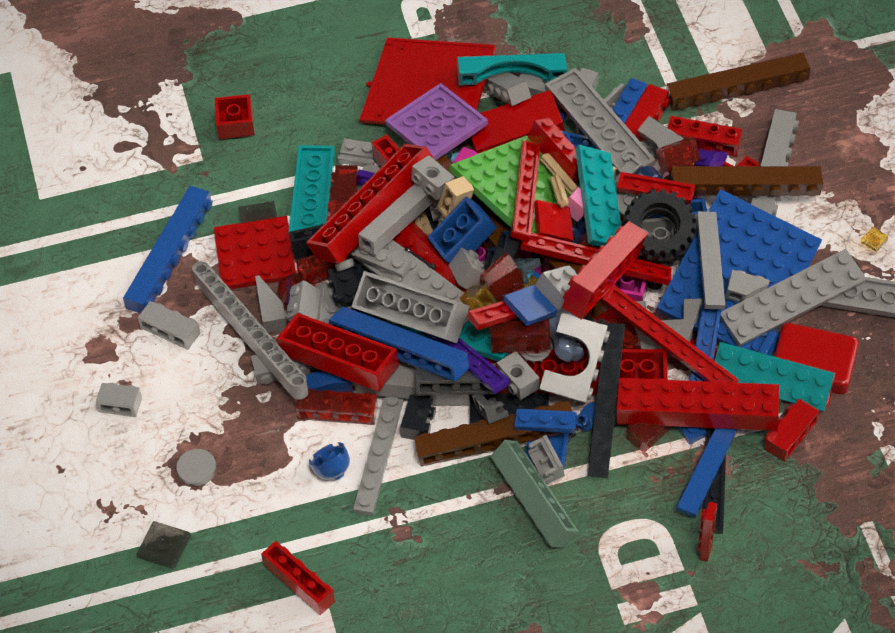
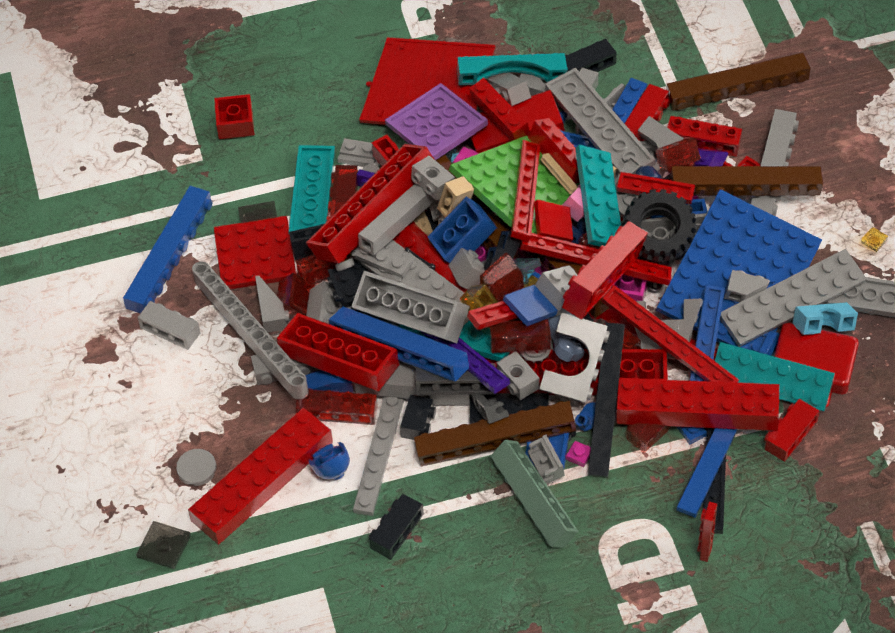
(119, 399): light grey brick -> none
(260, 476): none -> red brick
(298, 577): red brick -> none
(303, 300): light grey brick -> none
(396, 526): none -> black brick
(499, 110): none -> red brick
(545, 420): blue plate -> none
(559, 191): tan axle -> none
(579, 454): none -> dark pink plate
(593, 57): none -> black brick
(710, 260): light grey tile -> none
(812, 317): none -> medium azure arch

